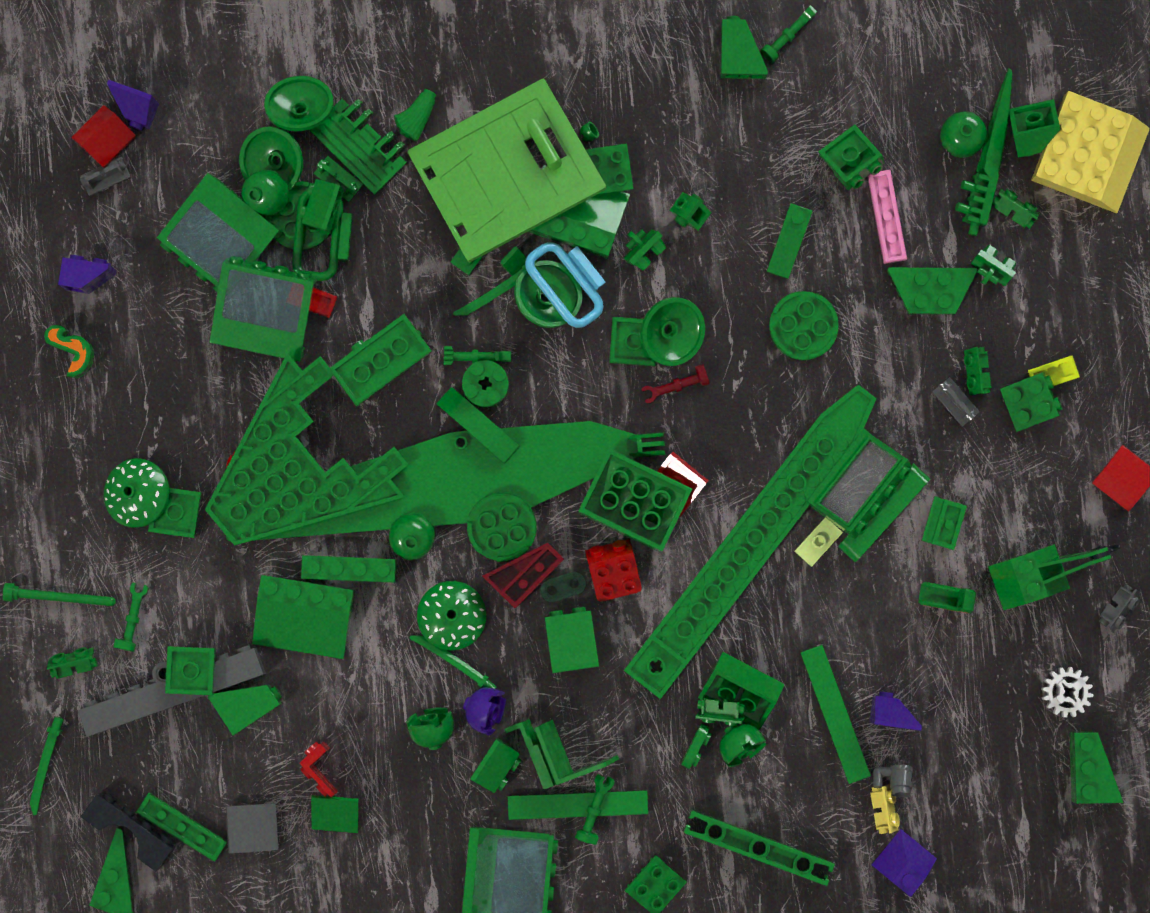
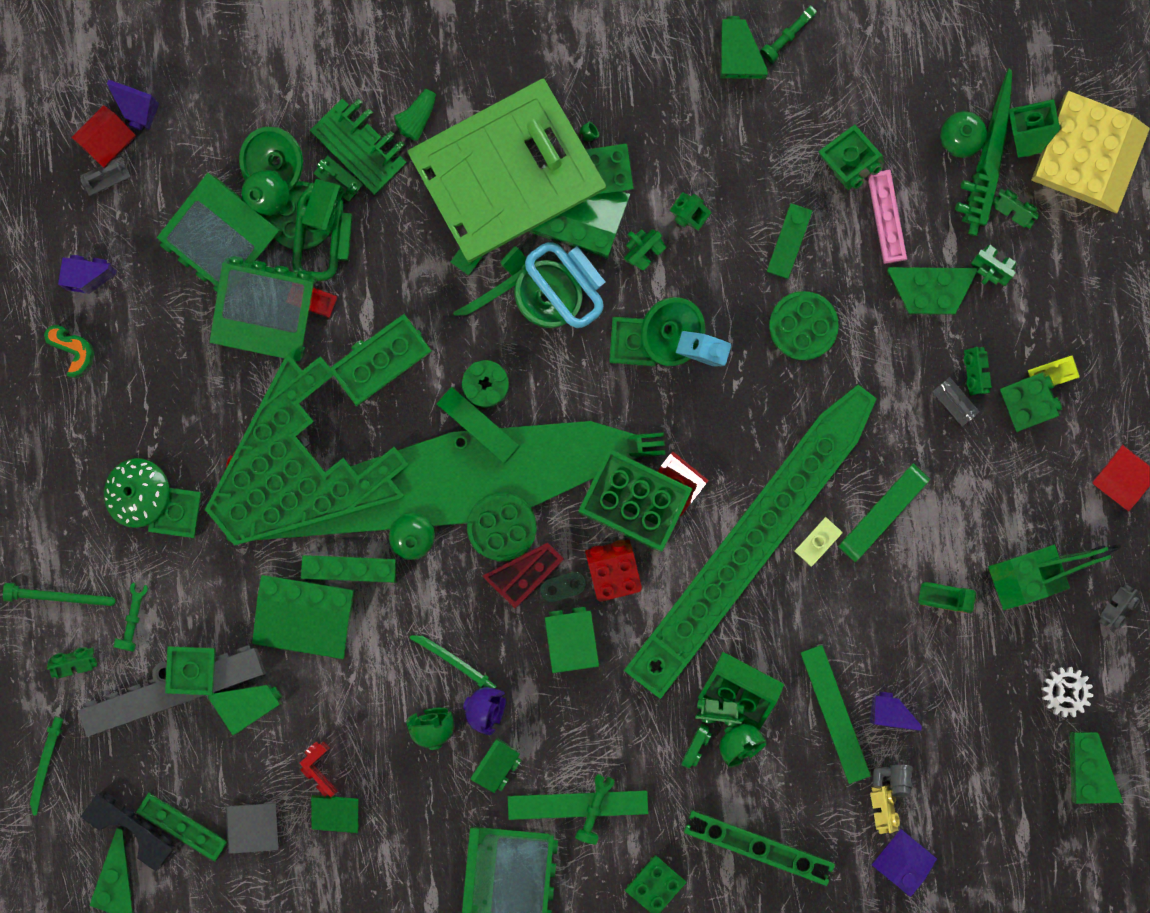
(298, 103): green dish -> none
(455, 632): green dish -> none
(474, 356): green piece -> none
(549, 754): green piece -> none
(677, 385): dark red piece -> none
(709, 351): none -> medium azure torso
(860, 484): window -> none
(943, 523): green plate -> none

